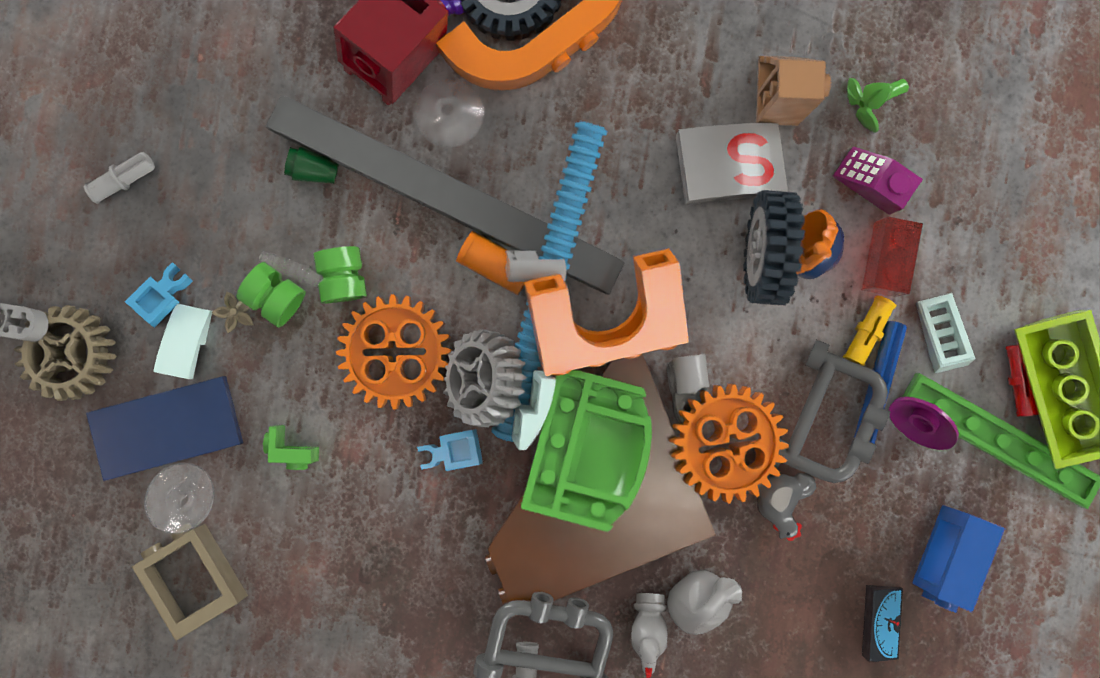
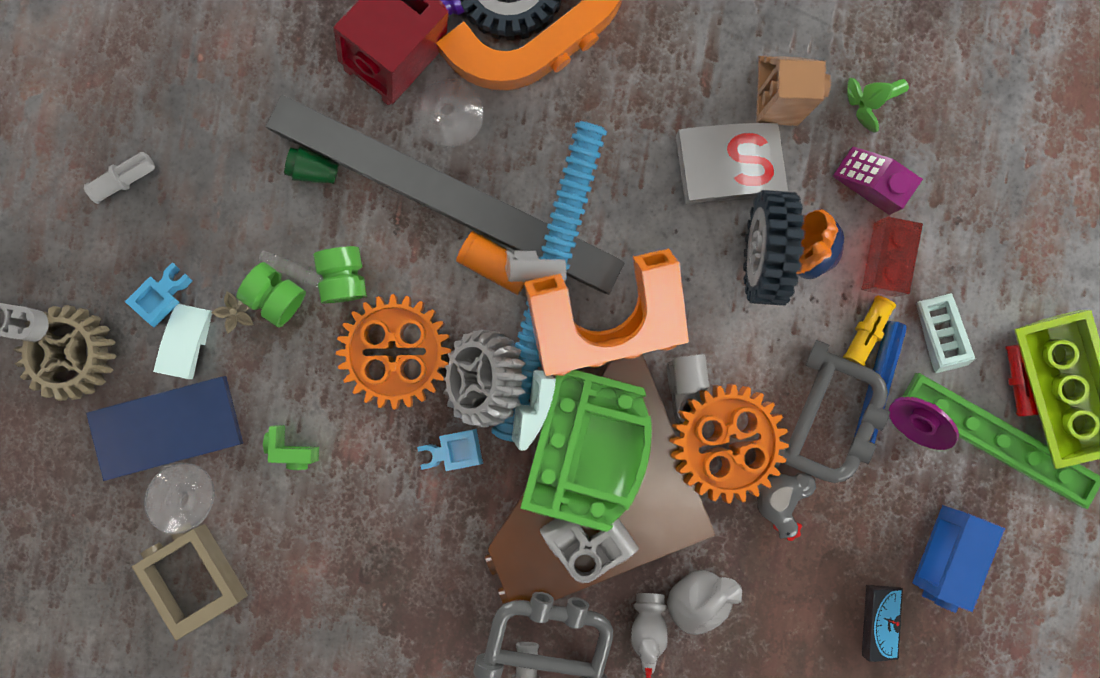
(606, 548): none -> light grey piece

